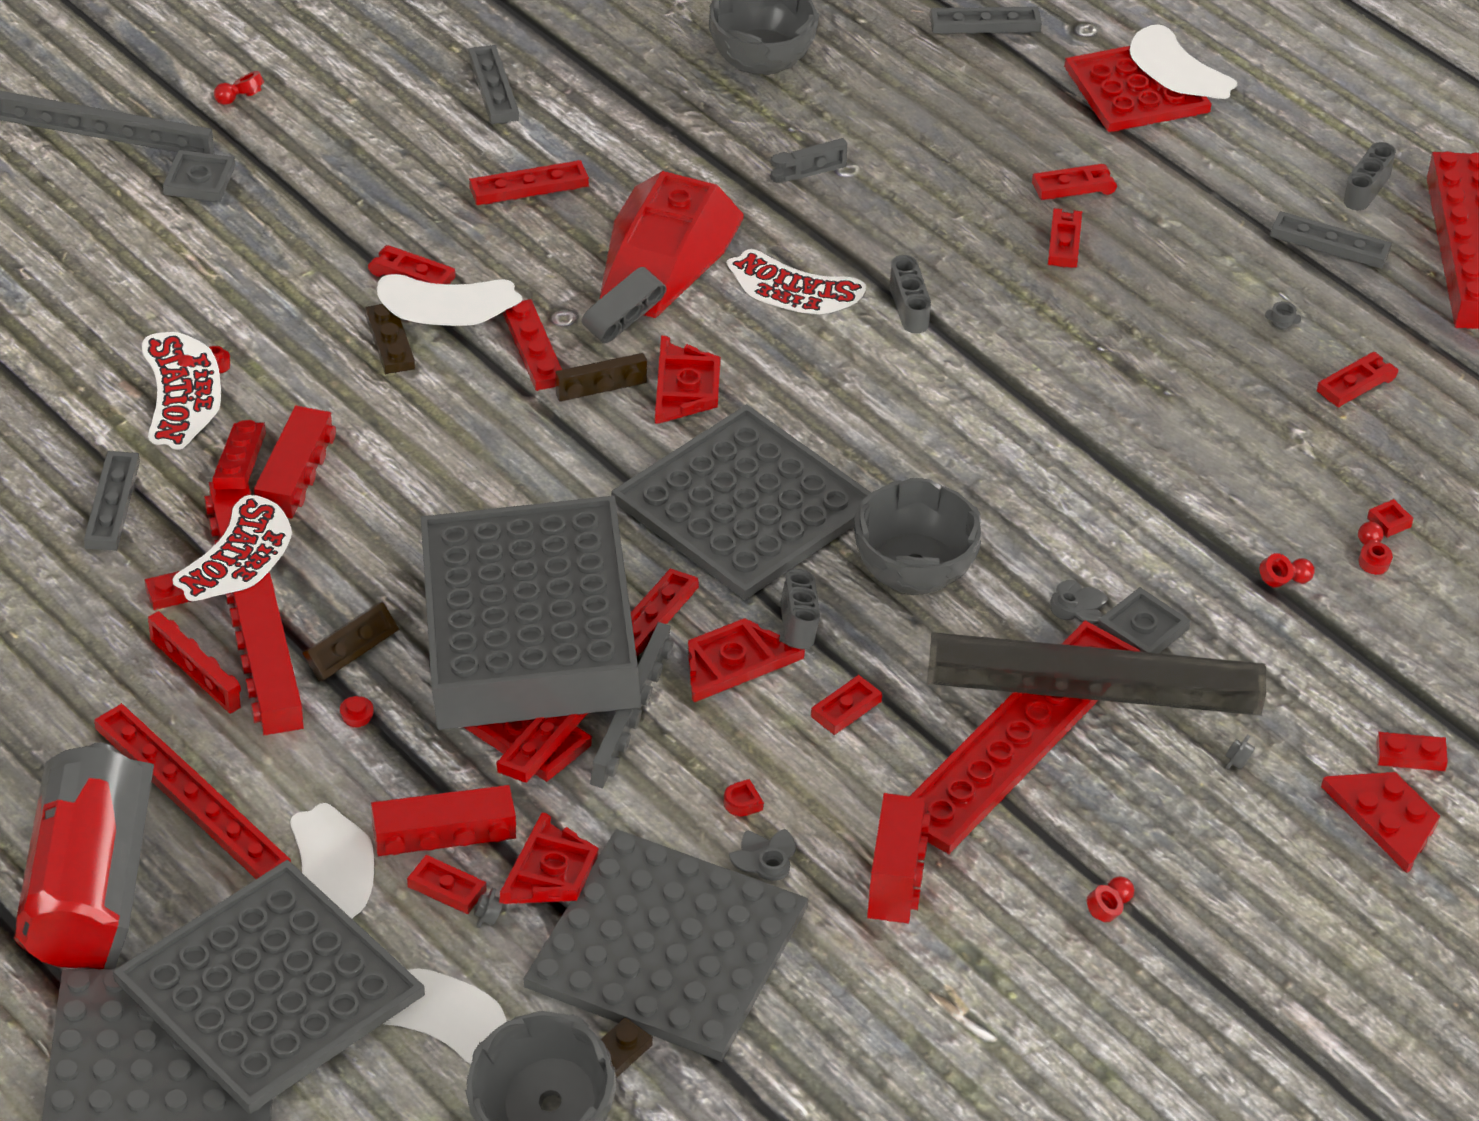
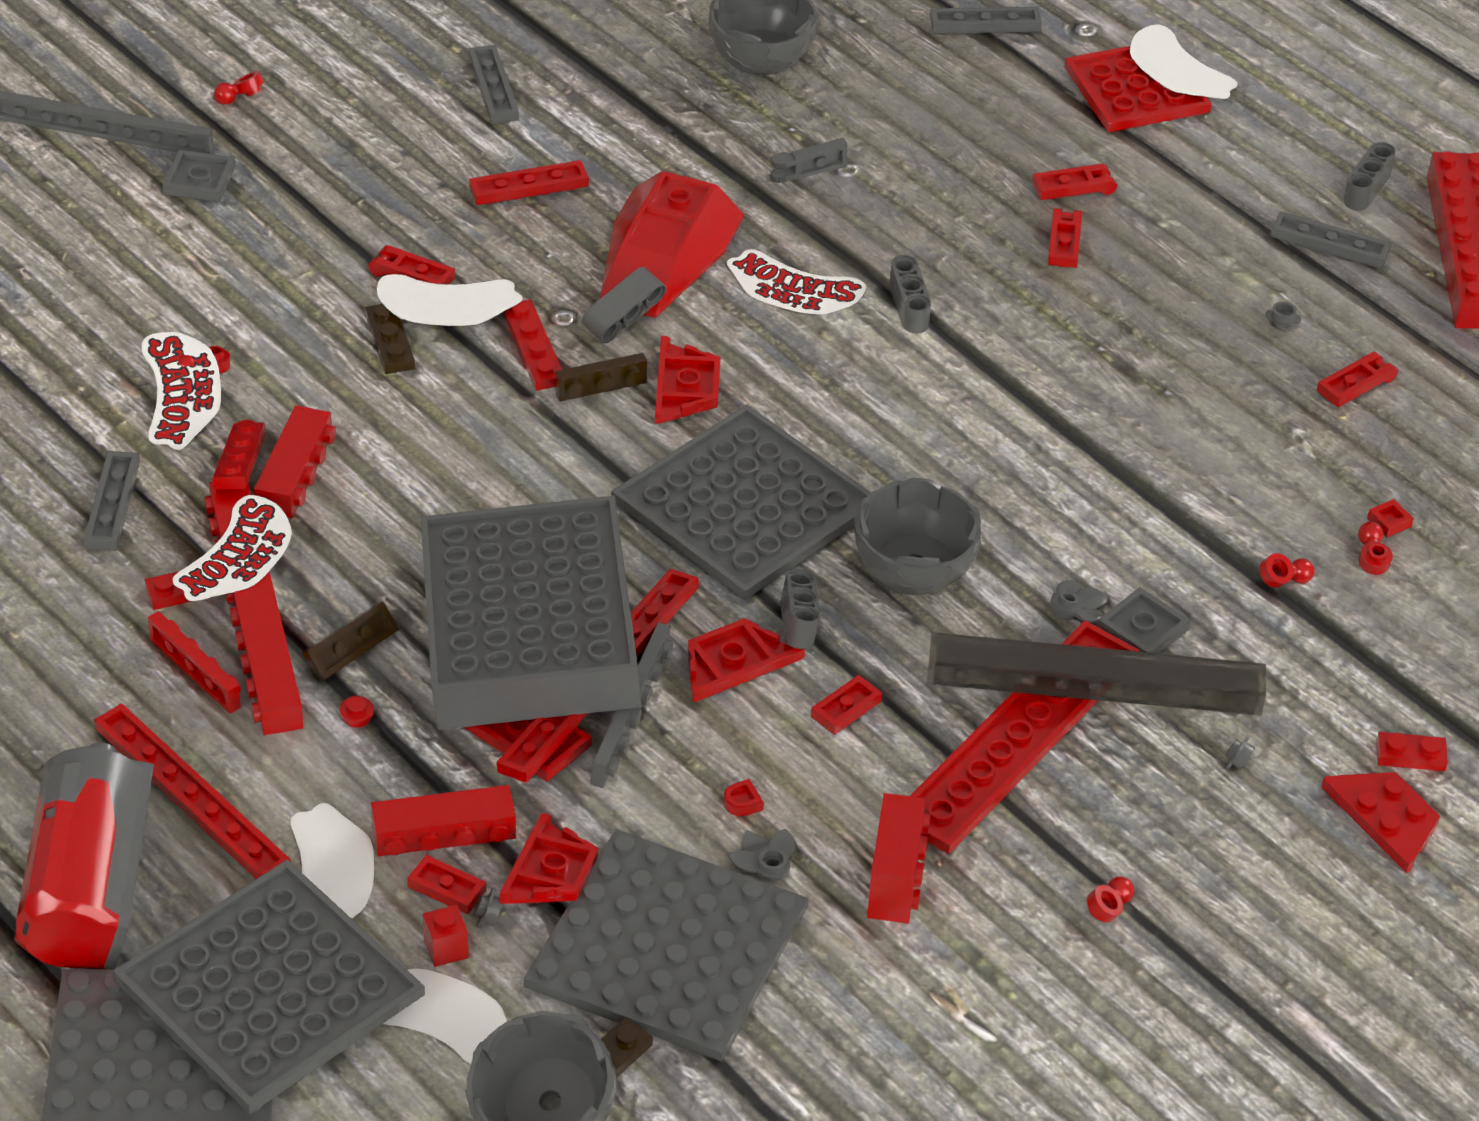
(445, 935): none -> red brick

